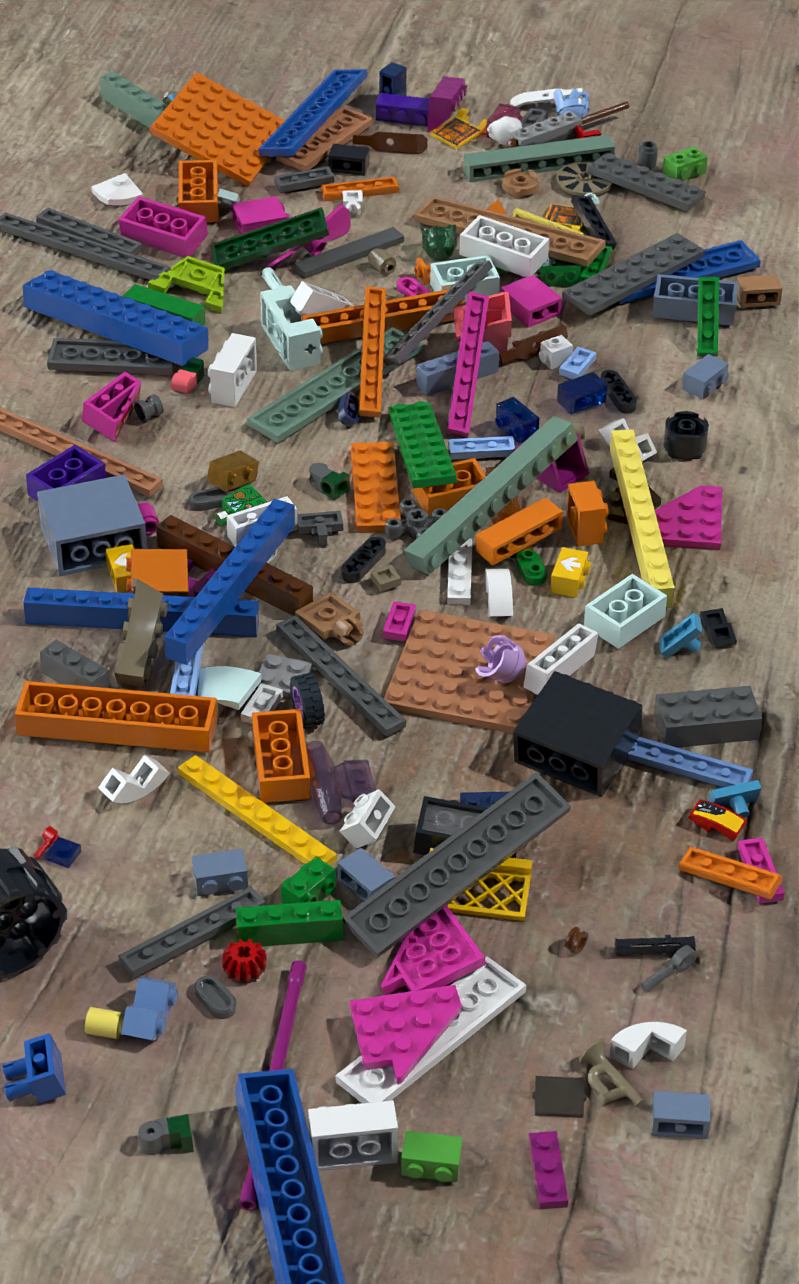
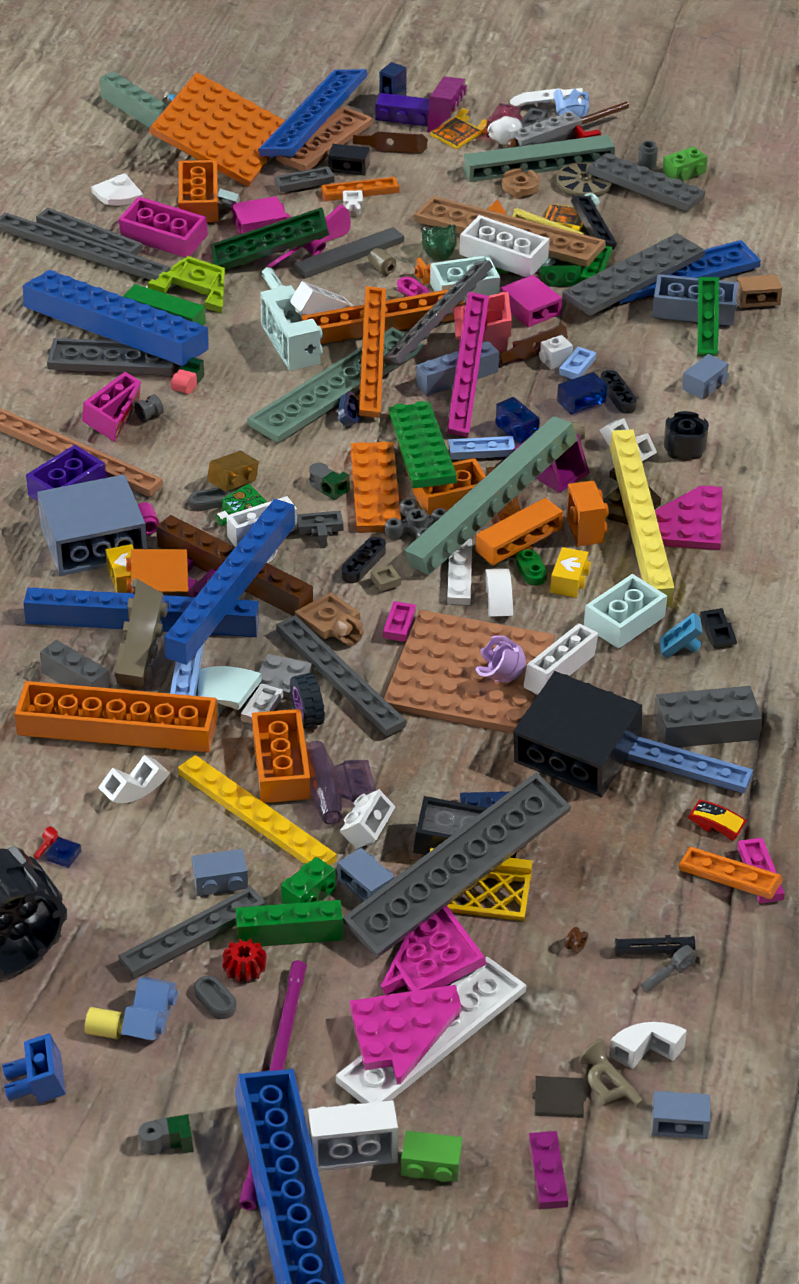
(232, 370): white brick -> none
(737, 796): dark azure tile -> none

